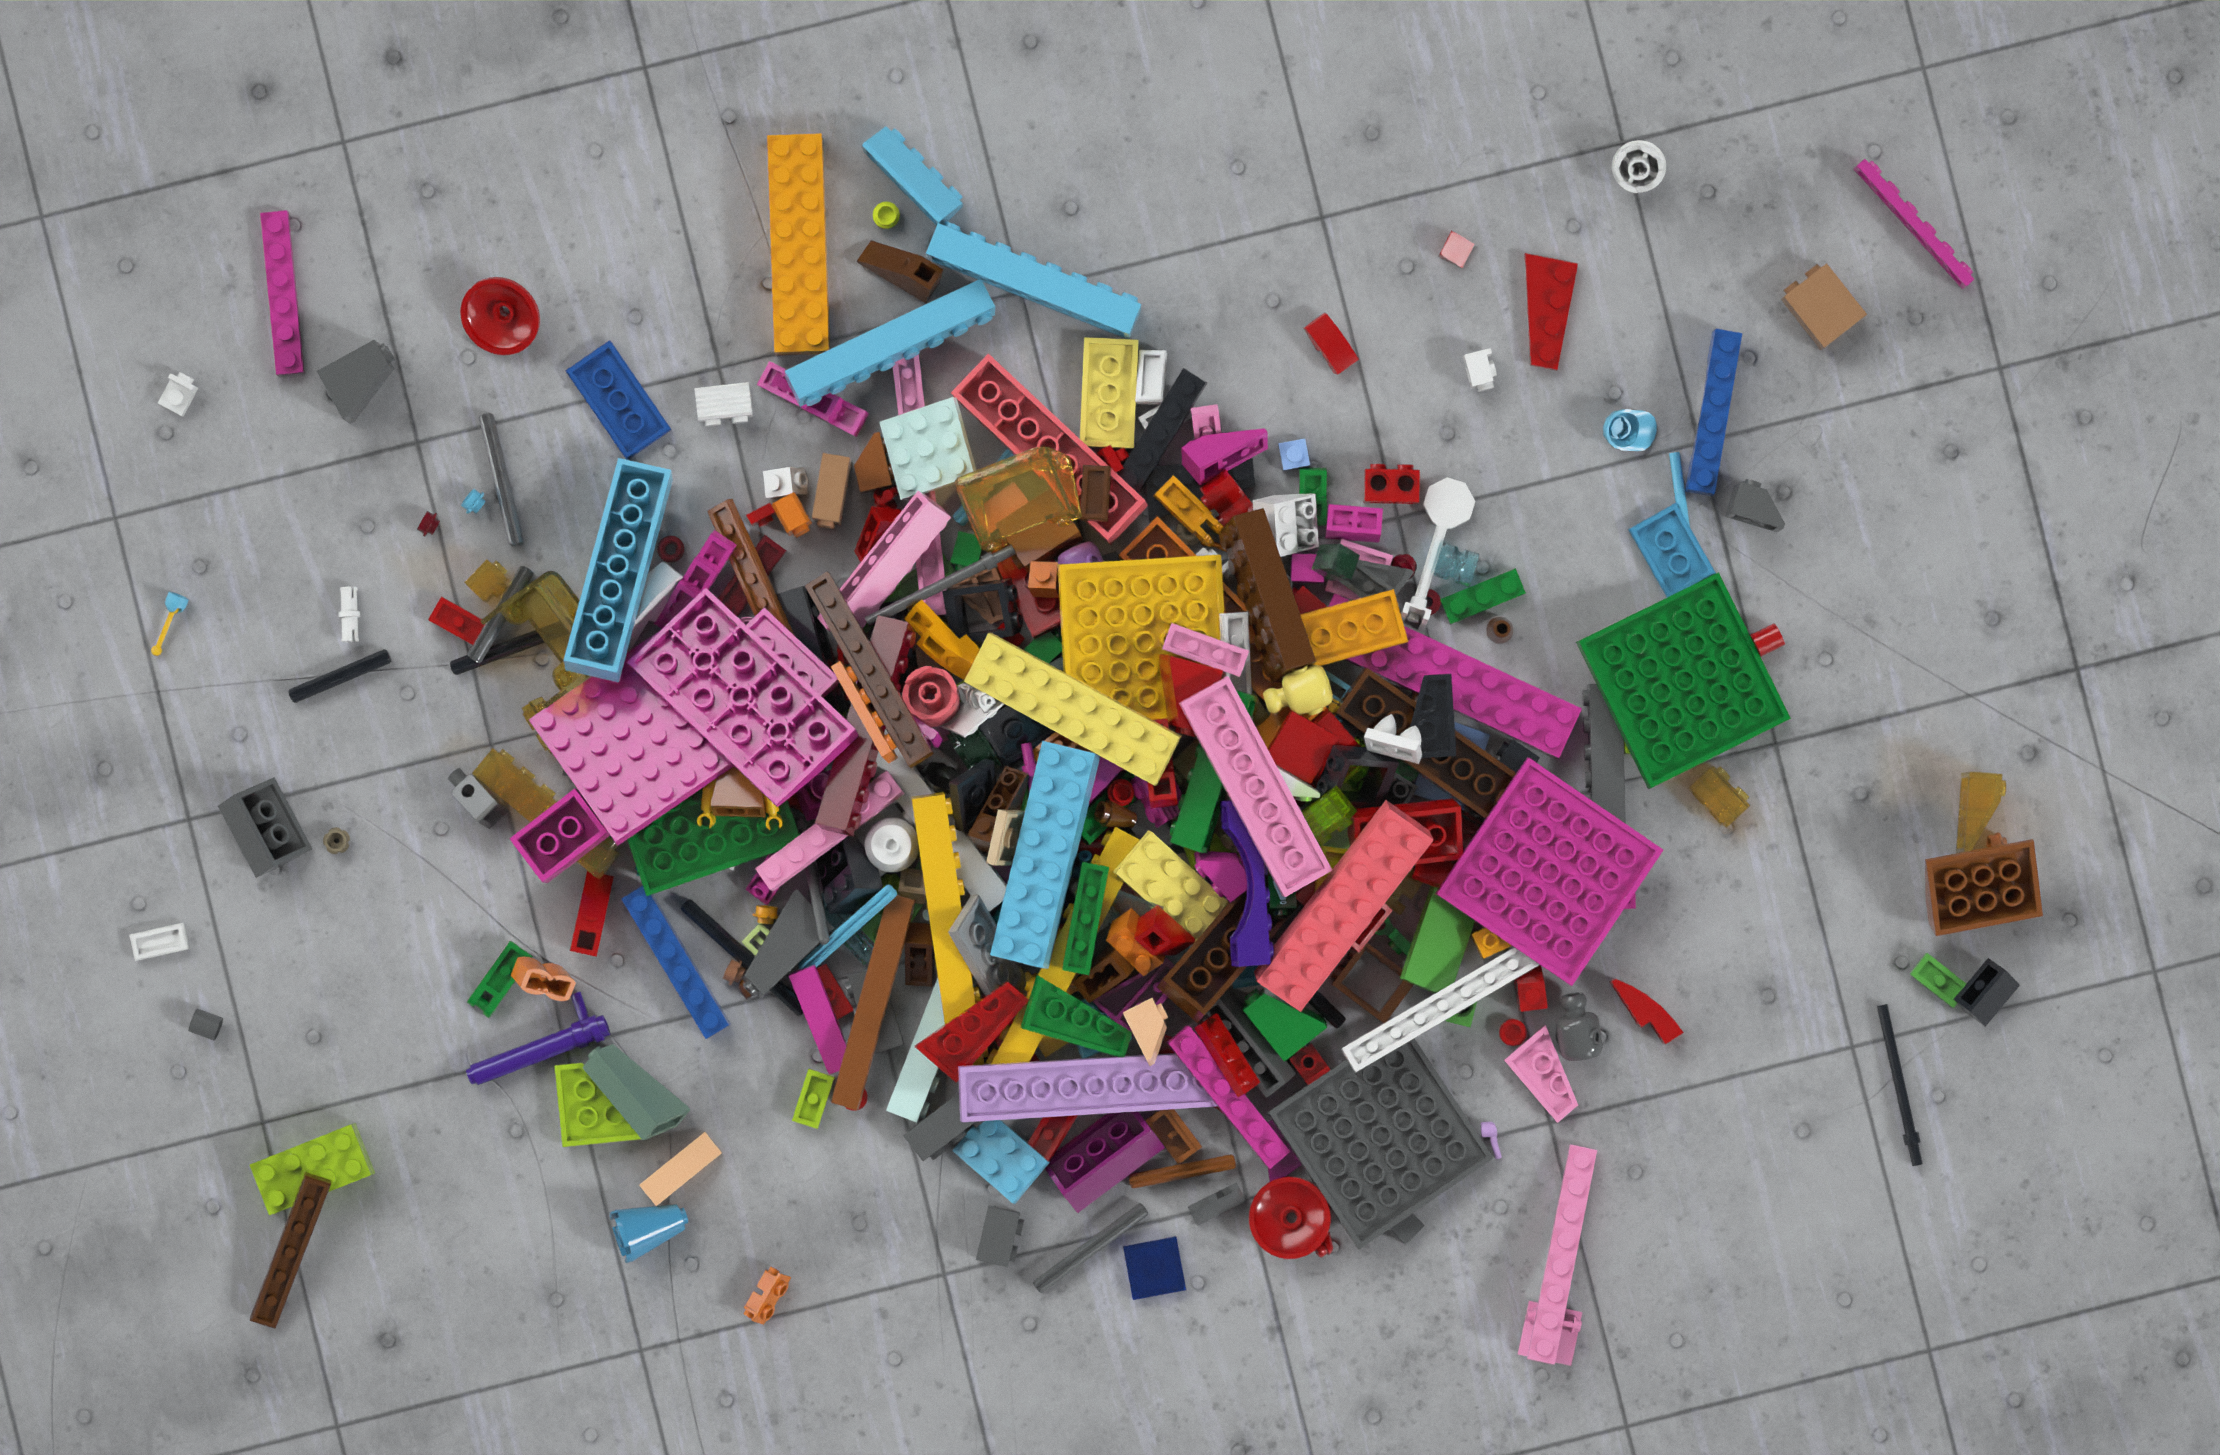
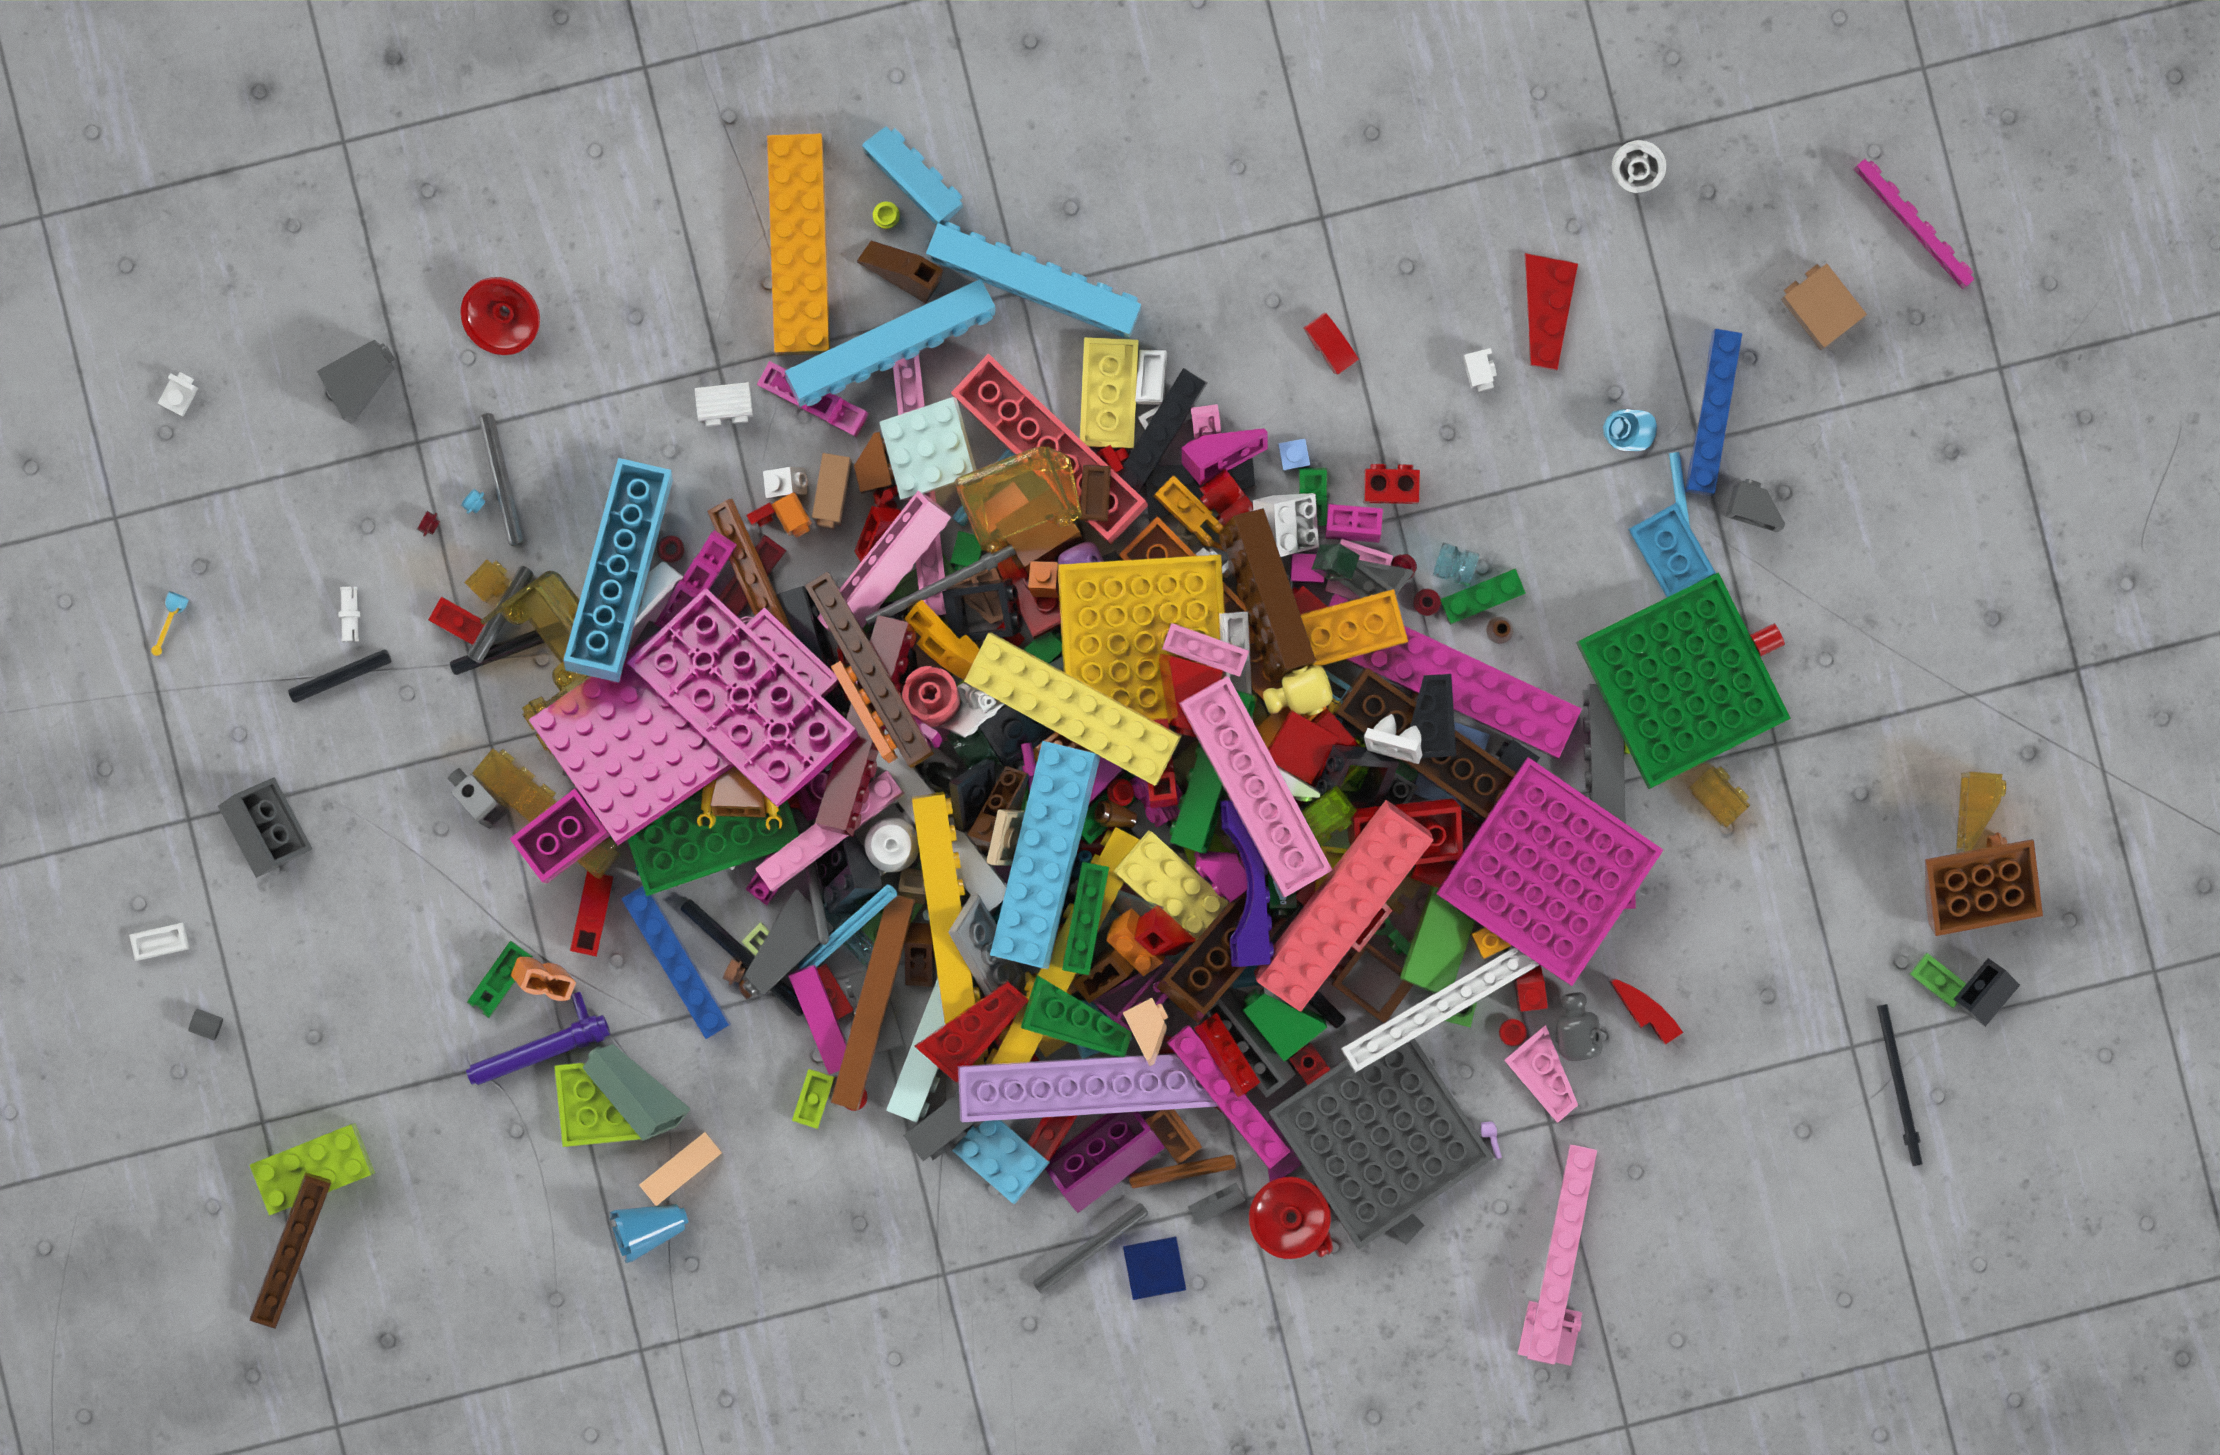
(282, 292): dark pink plate -> none
(332, 847): dark tan plate -> none
(618, 400): blue tile -> none
(761, 1307): orange hinge -> none
(766, 914): light orange plate -> none
(891, 879): lime hinge -> none
(998, 1236): dark grey brick -> none
(1448, 506): white piece -> none
(1456, 249): slope -> none

